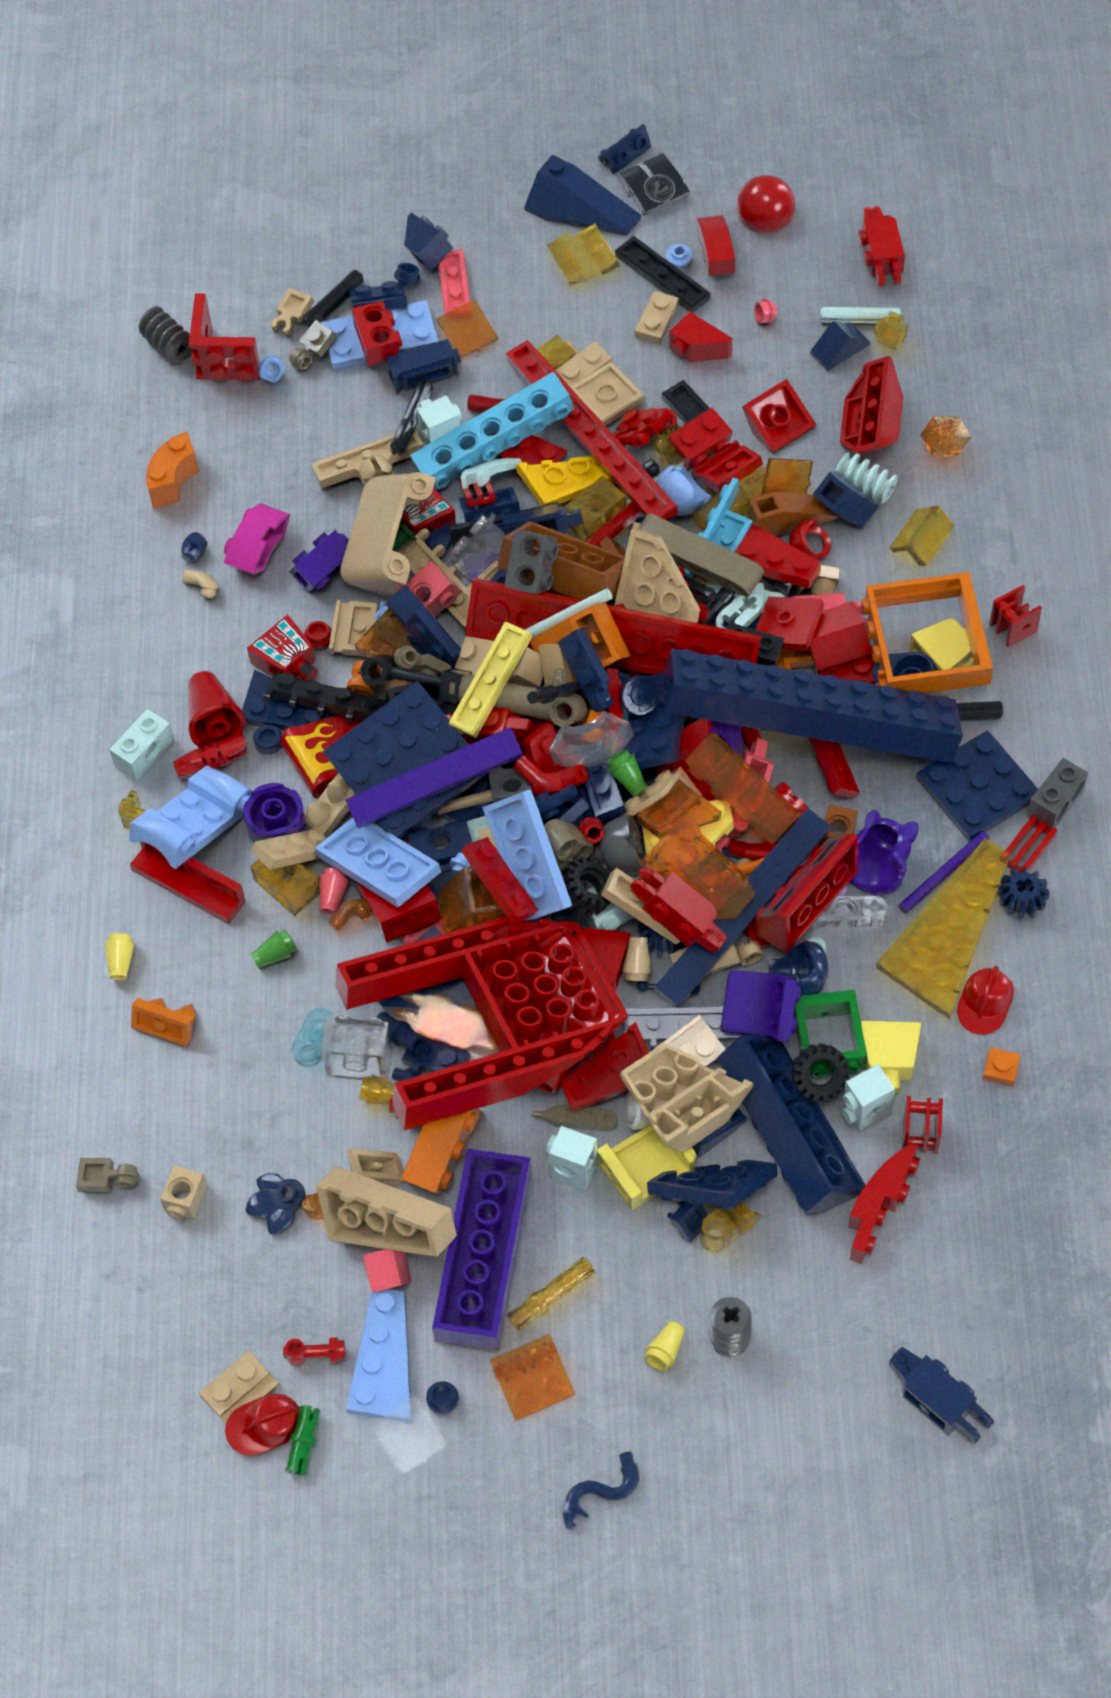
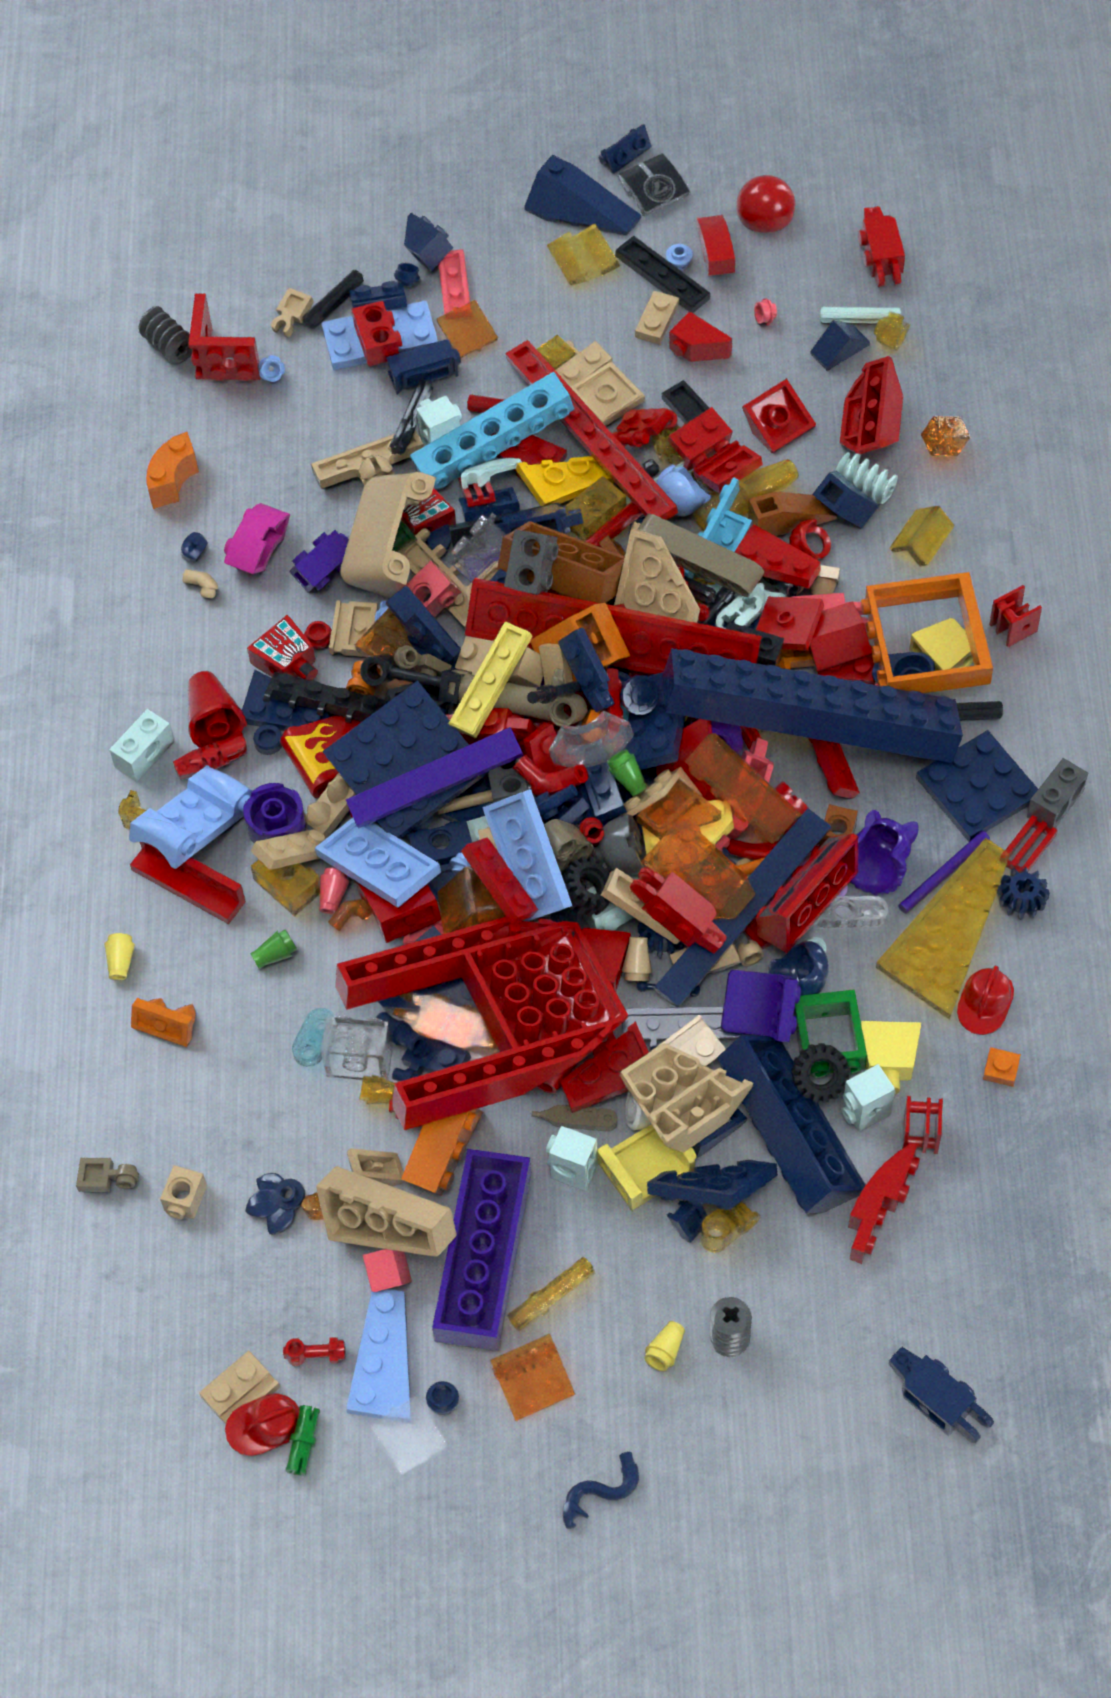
(317, 341): dark tan plate -> none
(600, 597): light aqua bar -> none
(787, 476): clear orange piece -> none

